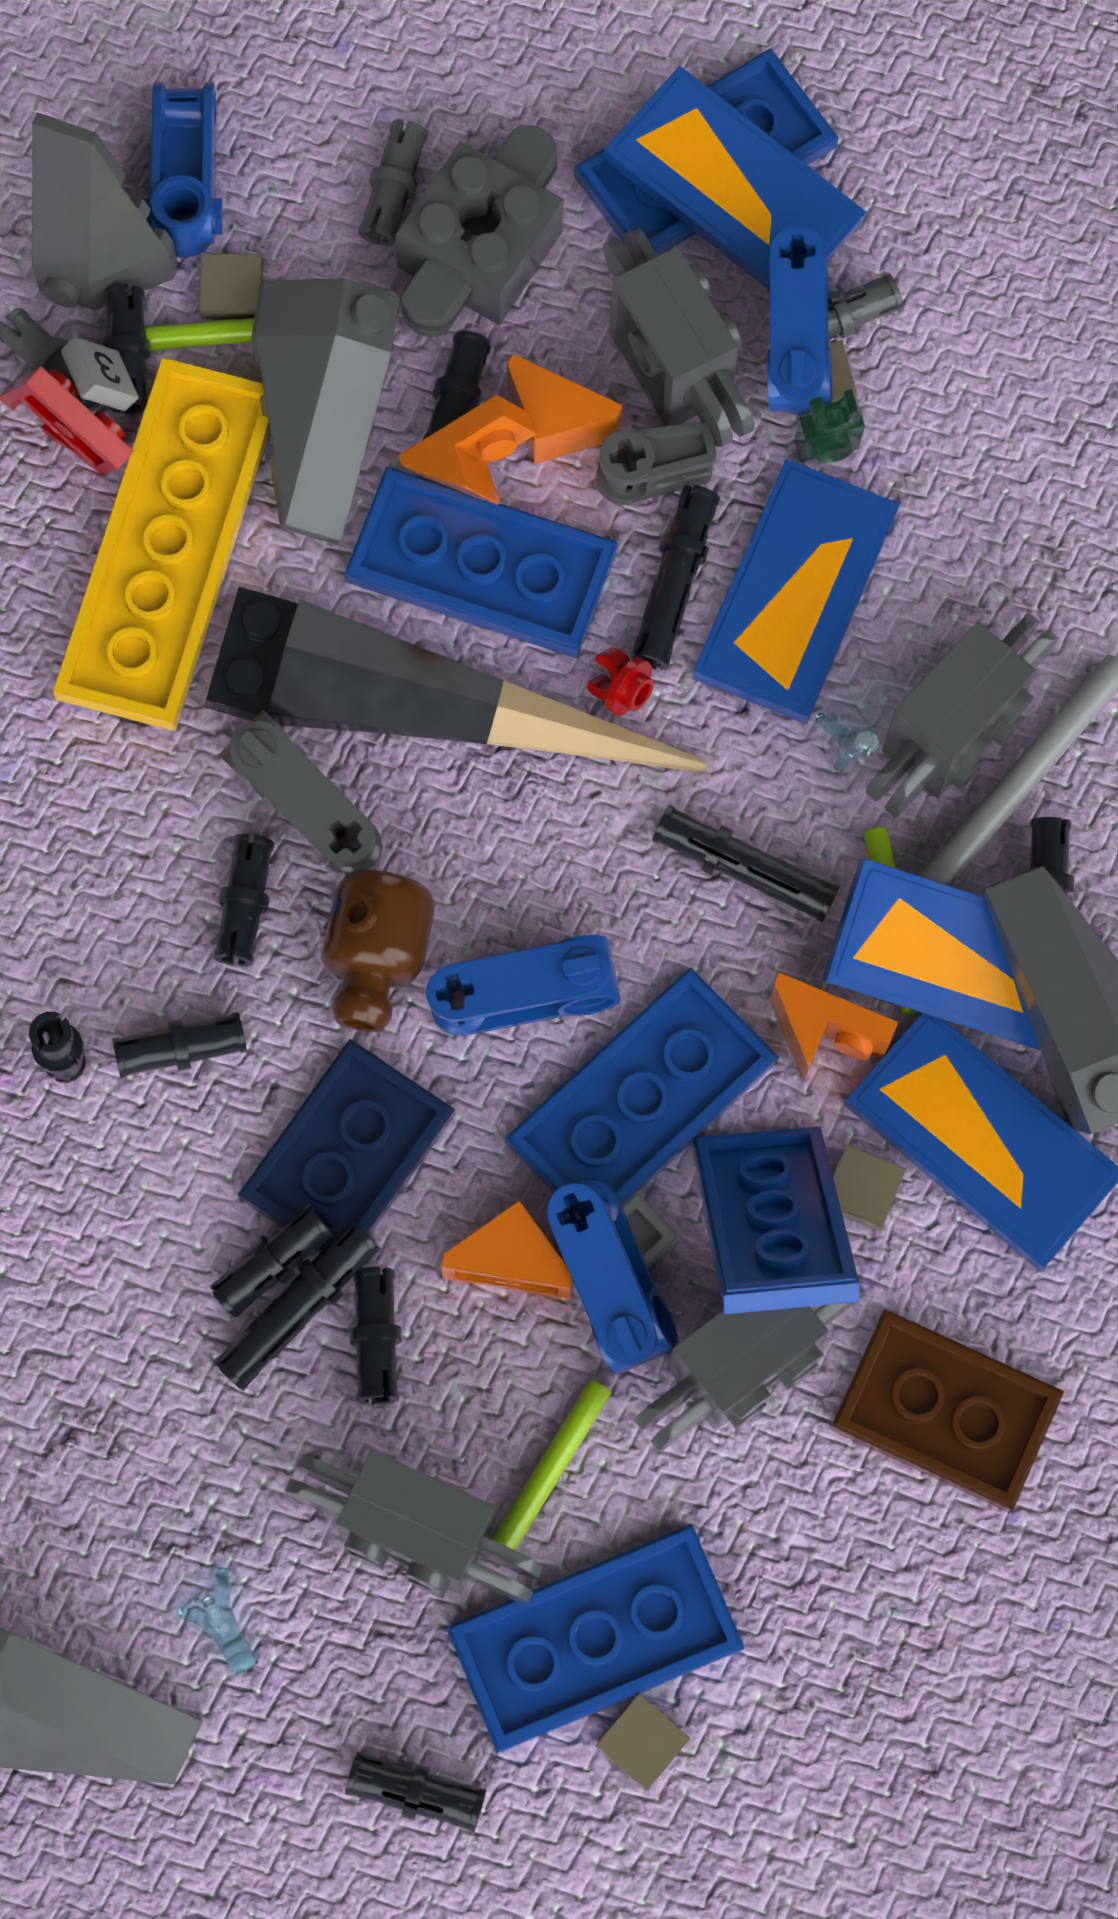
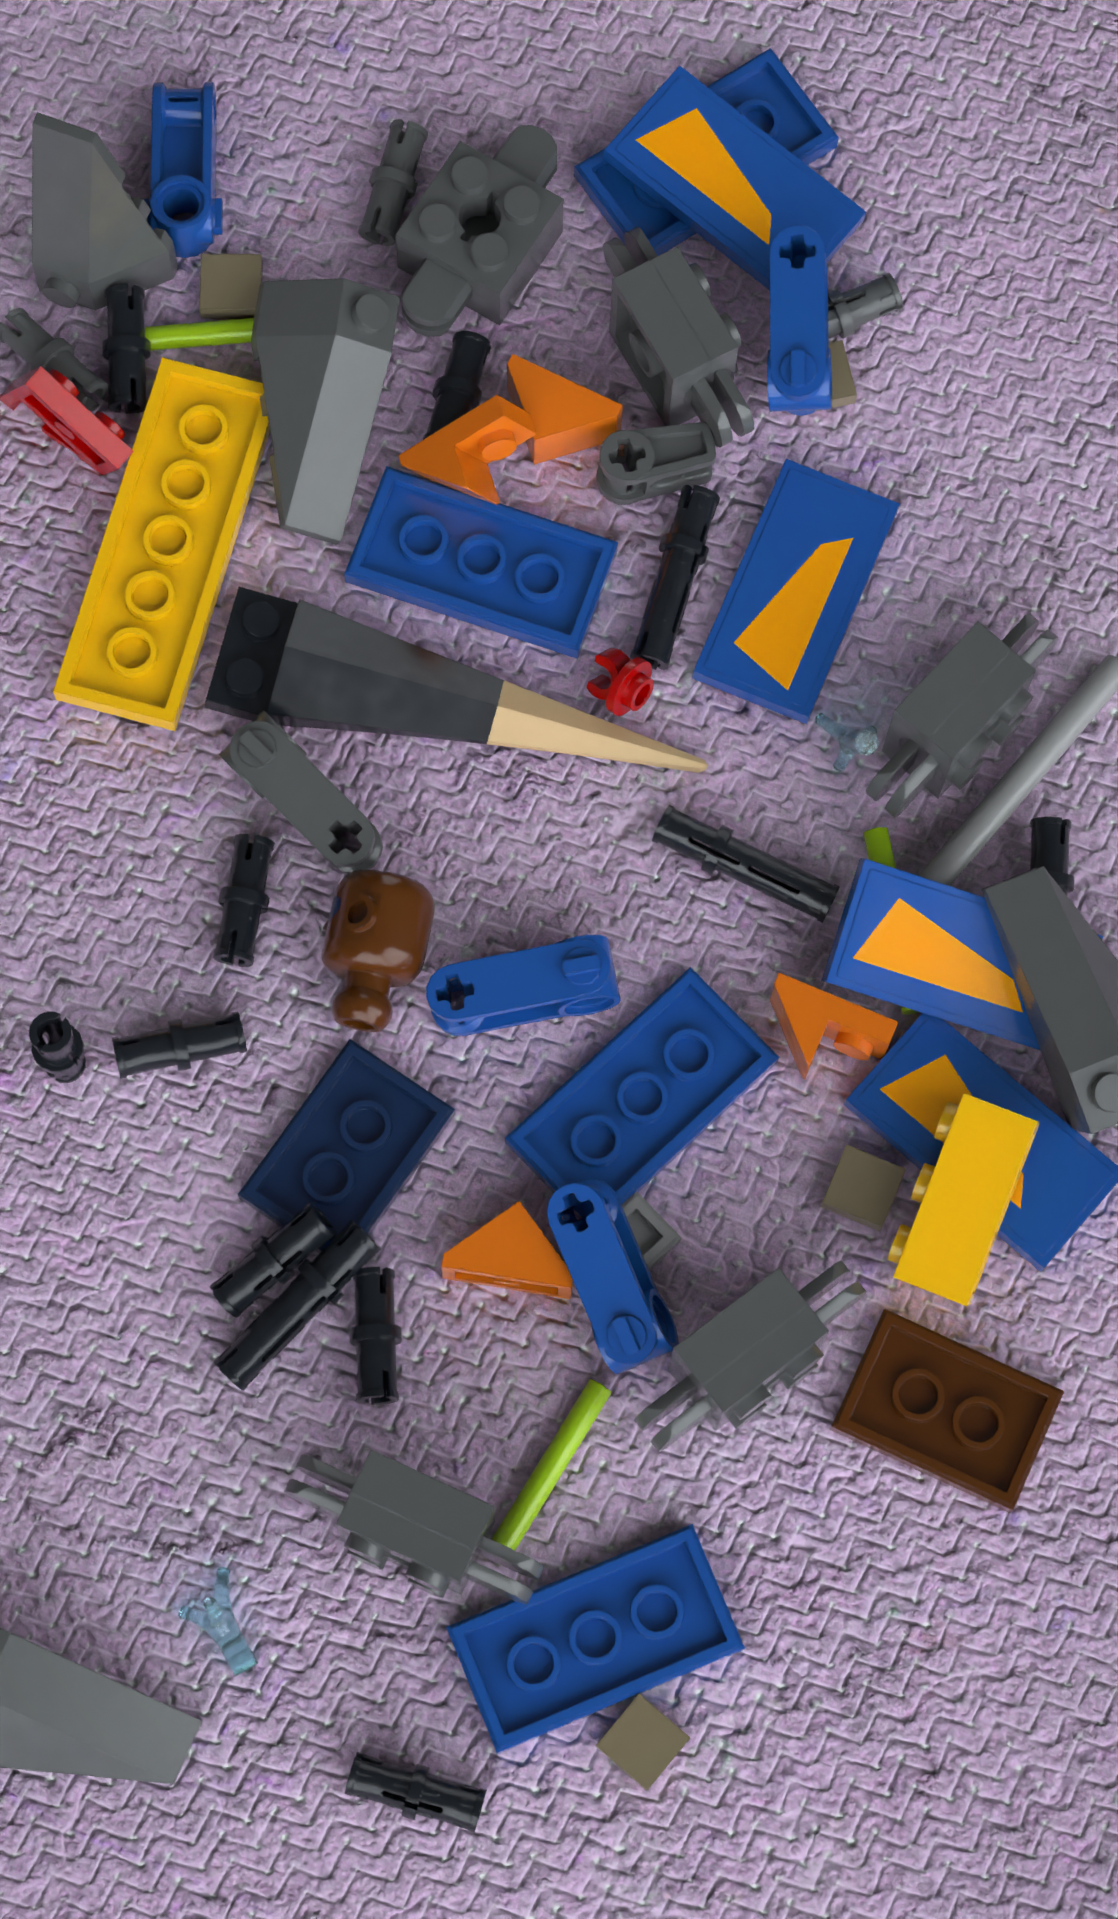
(99, 374): light grey tile -> none
(774, 1220): blue tile -> none
(830, 430): clear green plate -> none
(962, 1198): none -> yellow brick

